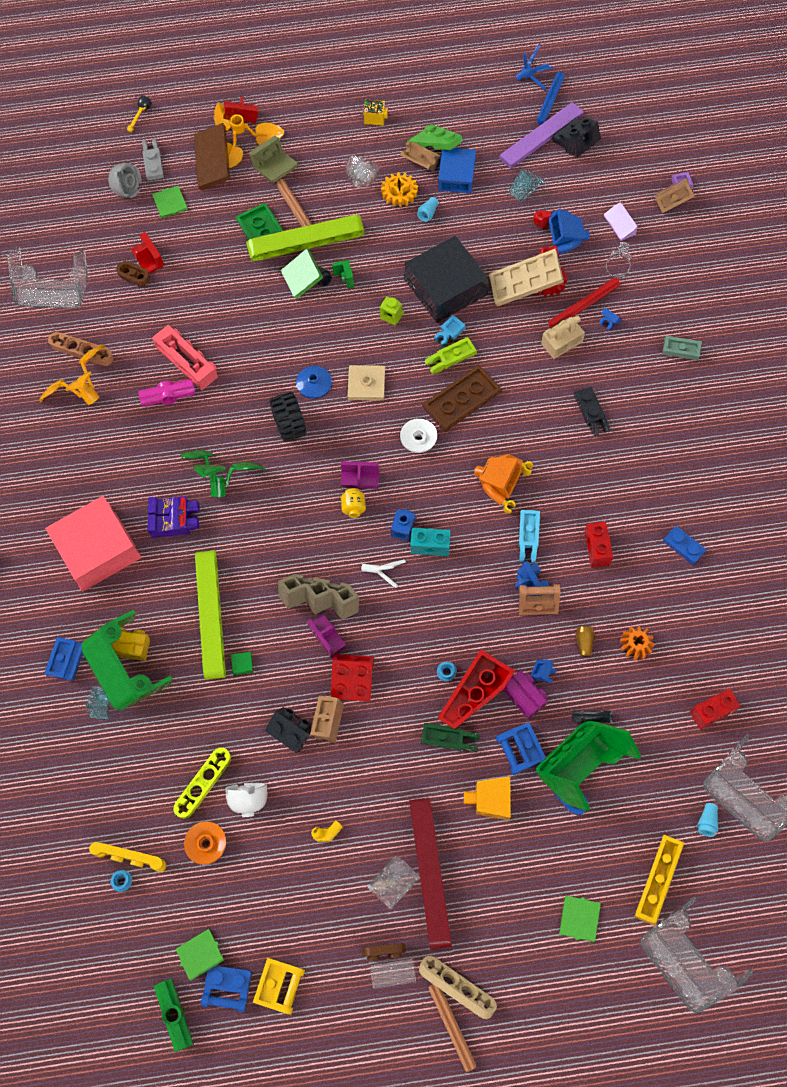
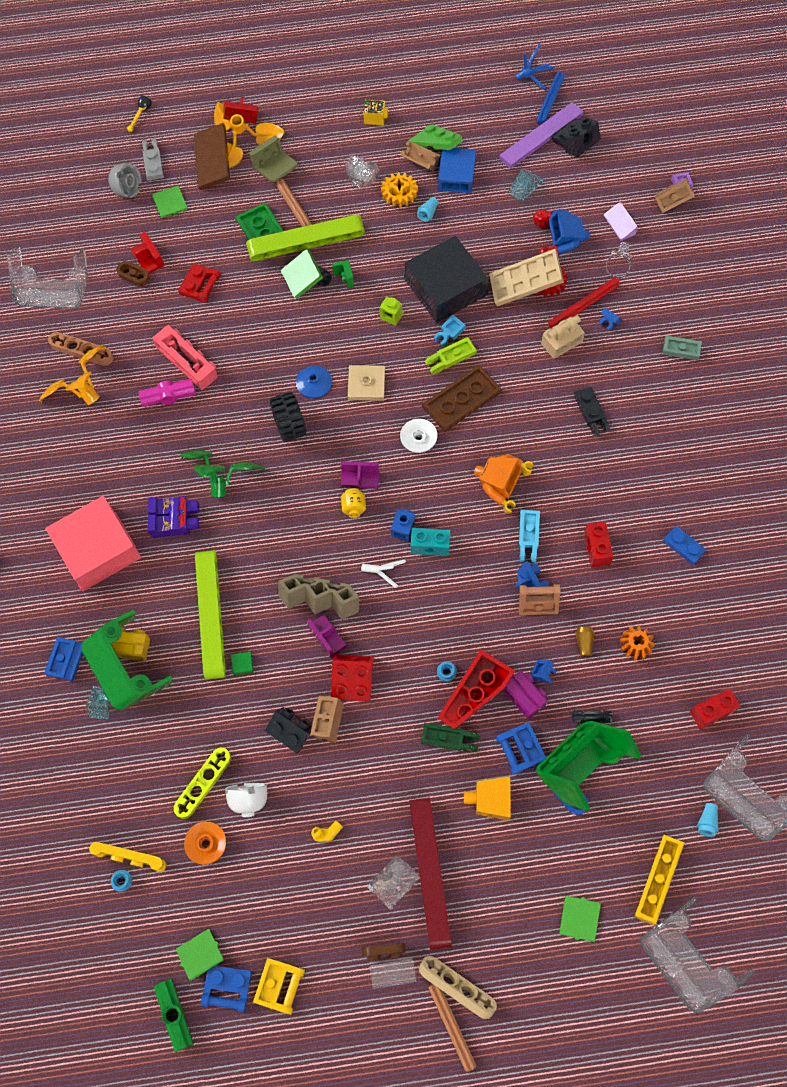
(194, 281): none -> red plate

